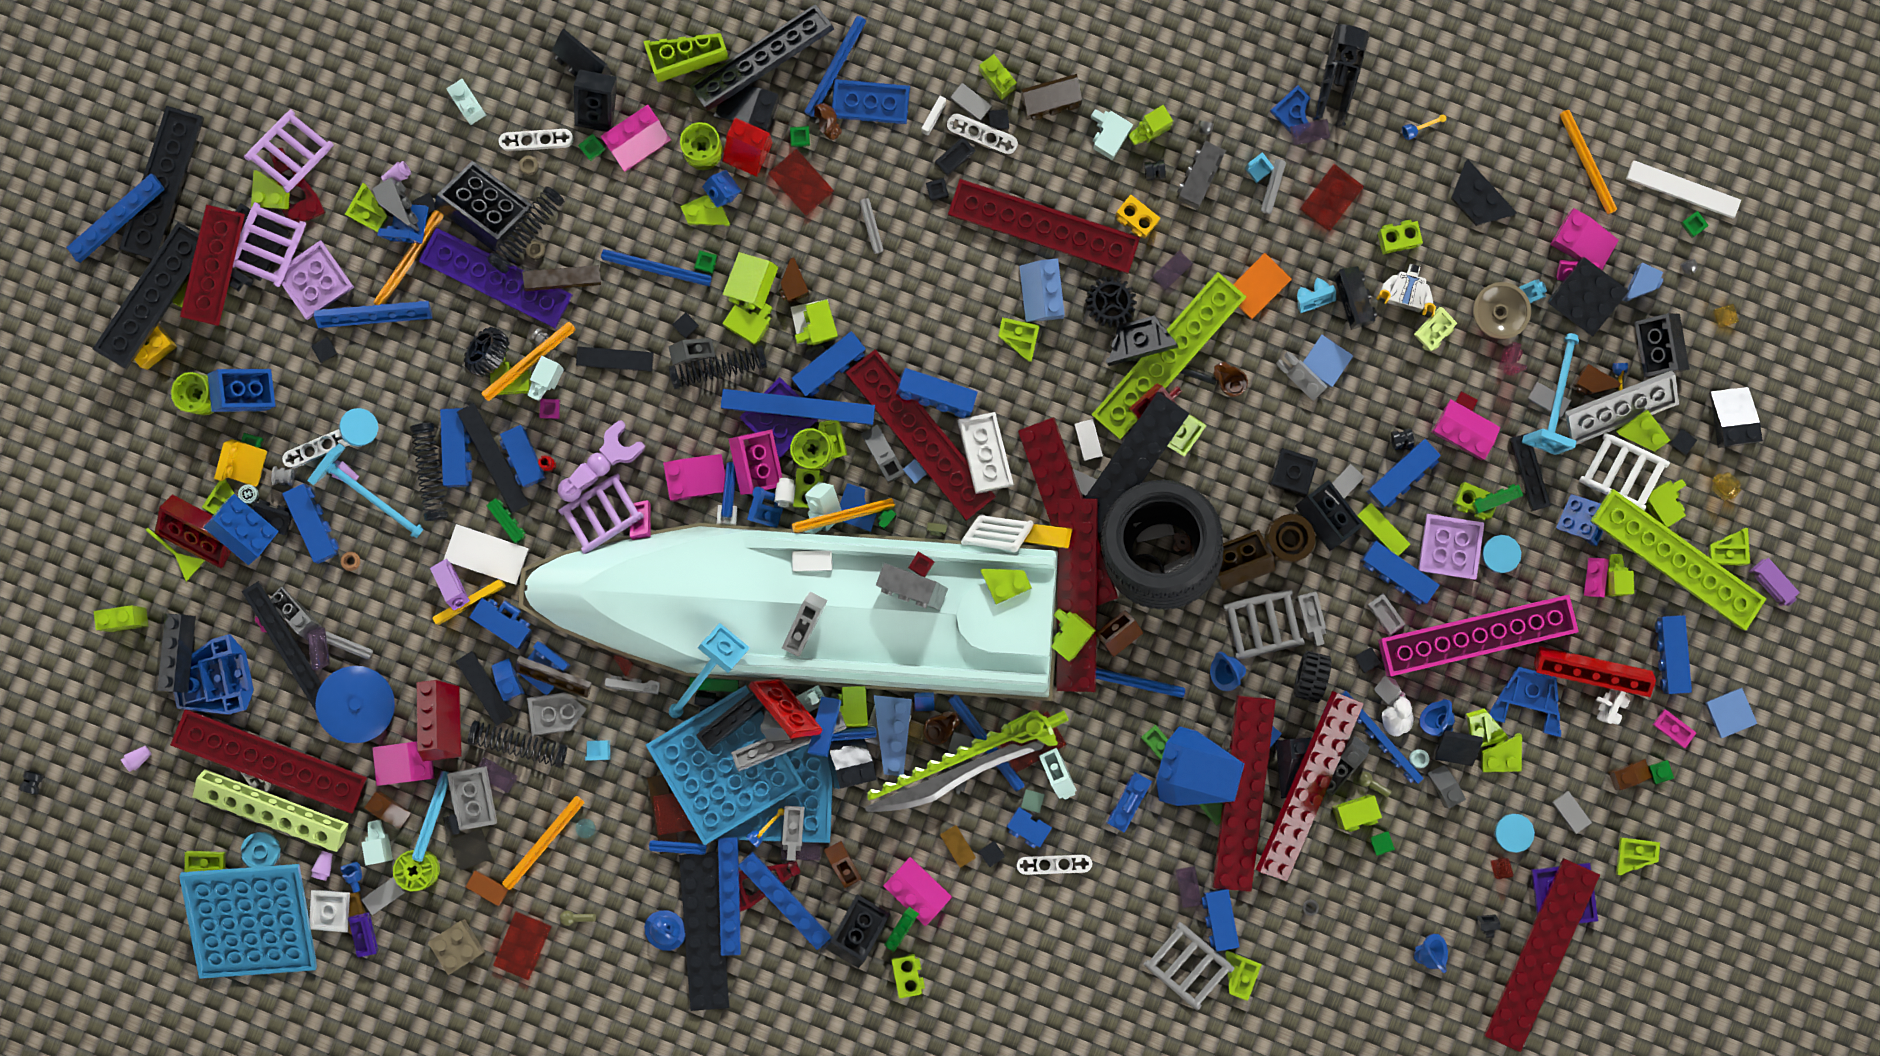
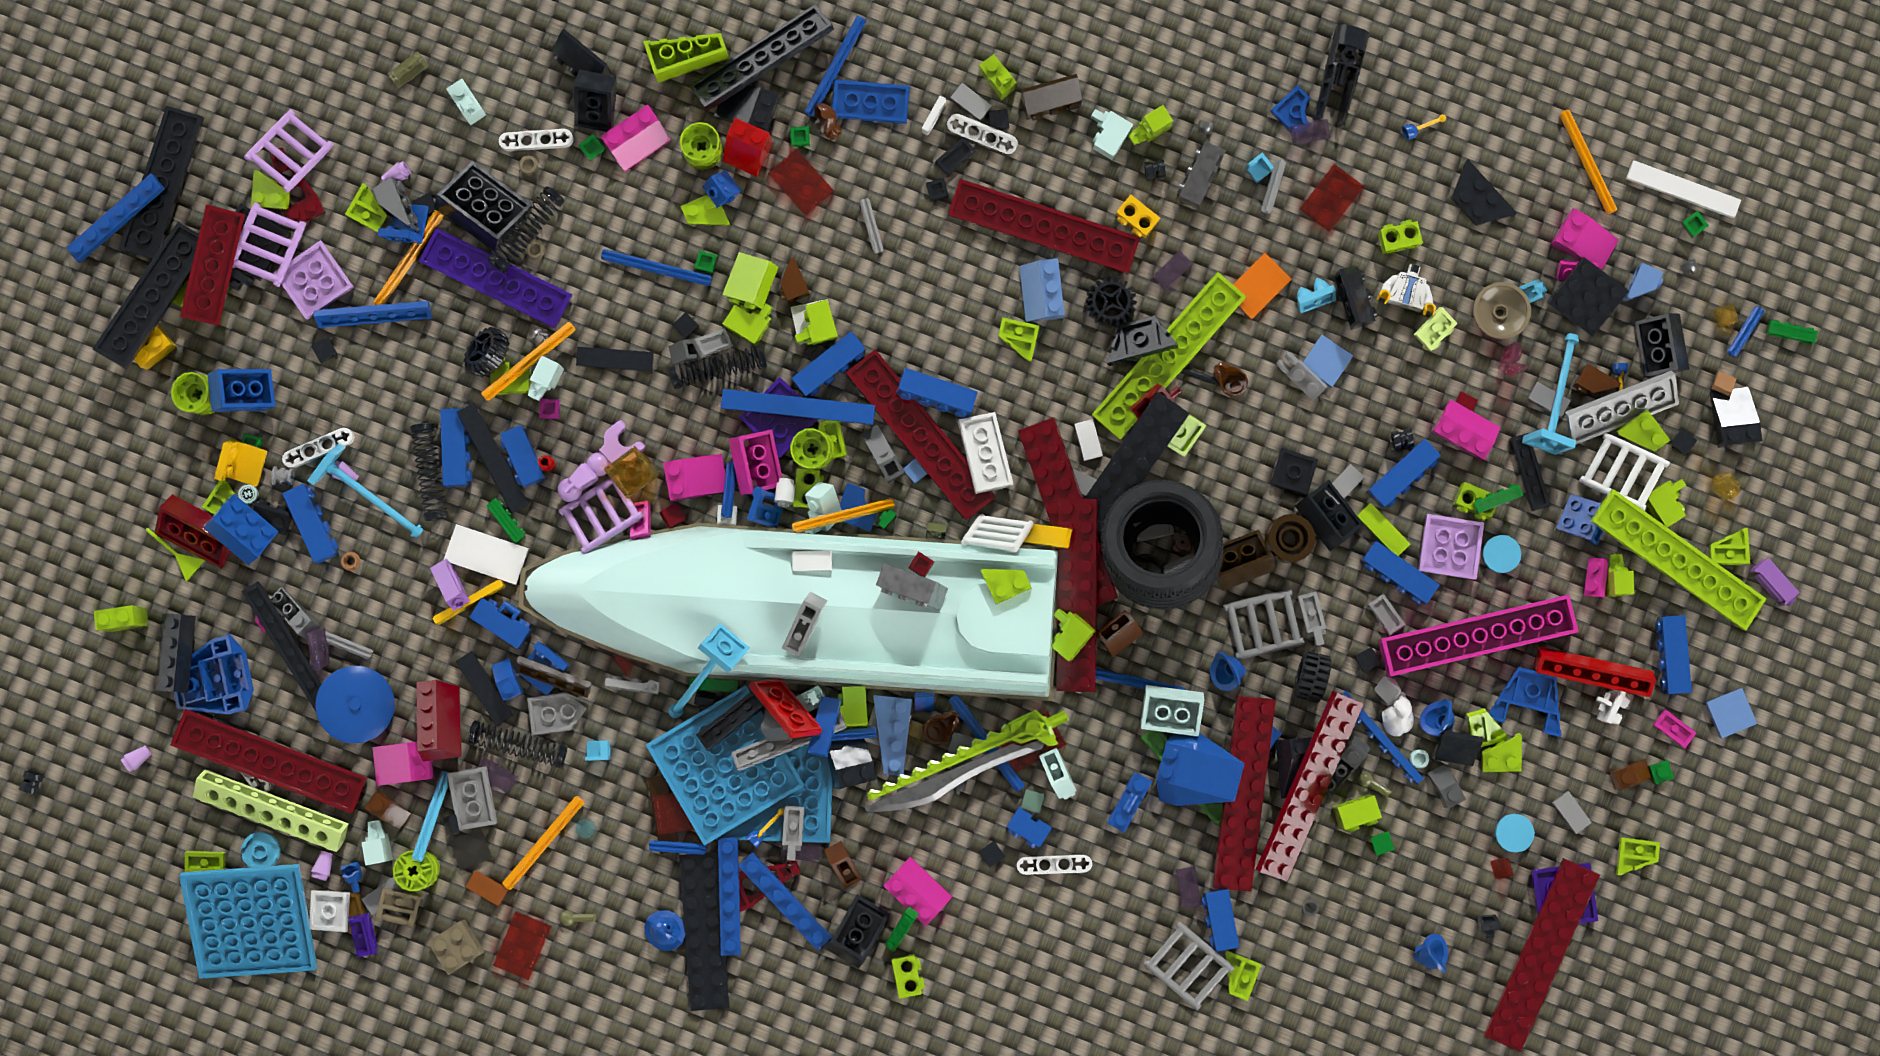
(358, 427): medium azure tile -> none
(398, 901): none -> dark tan plate
(408, 69): none -> olive hinge
(561, 278): dark brown tile -> none
(632, 471): none -> clear yellow slope
(672, 515): none -> dark red tile
(712, 343): none -> light grey tile
(958, 846): pearl gold tile -> none
(1172, 710): none -> light aqua brick
(1724, 383): none -> medium nougat tile
(1745, 331): none -> blue axle
(1791, 332): none -> green piece

